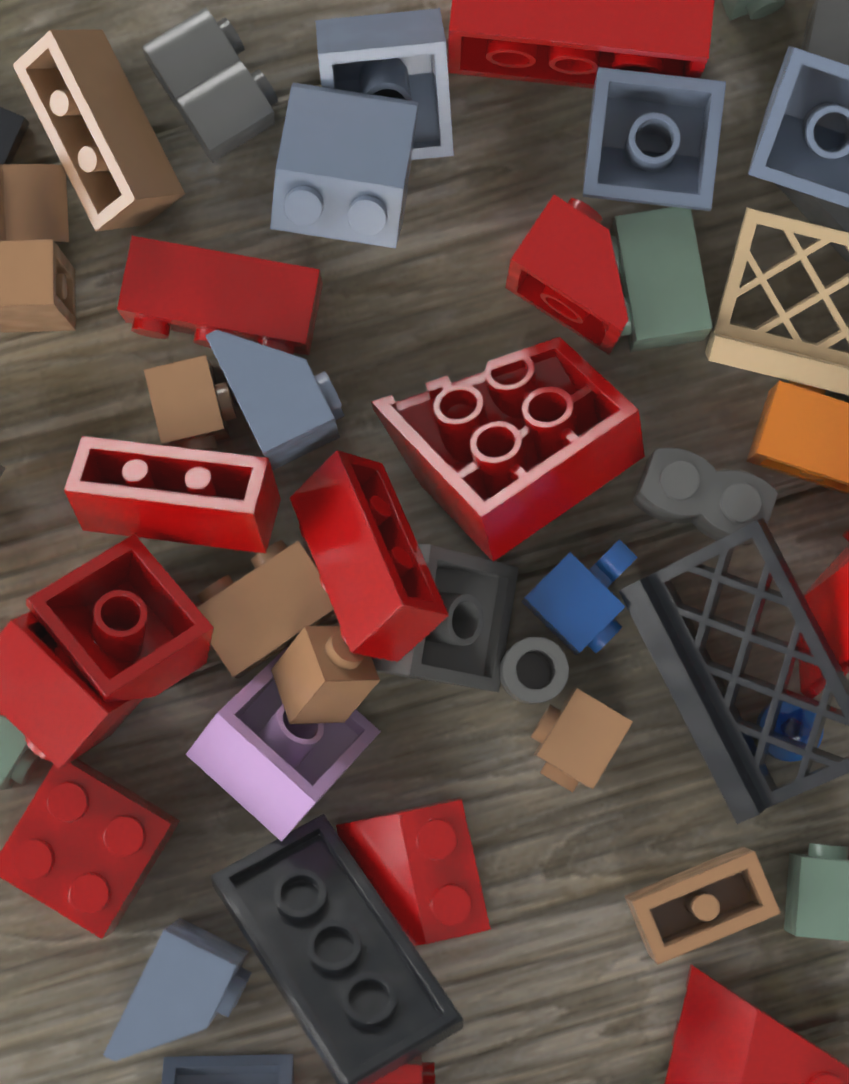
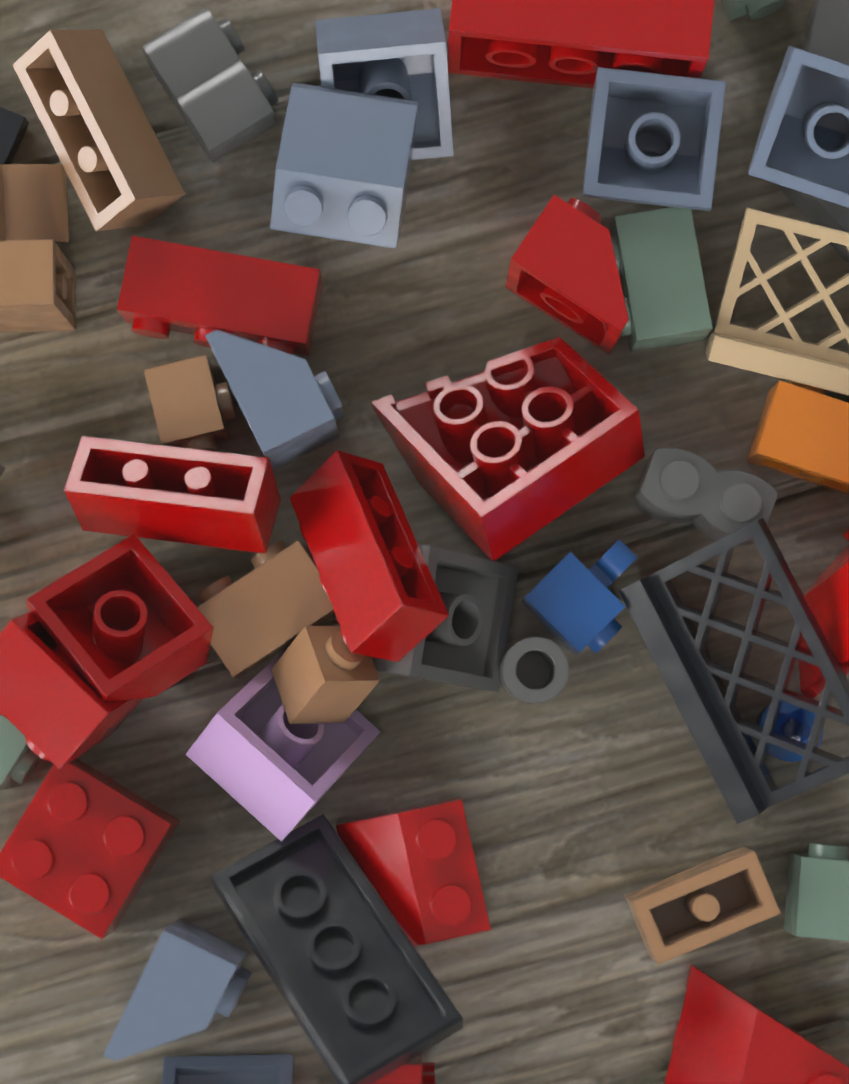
(578, 740): medium nougat brick -> none

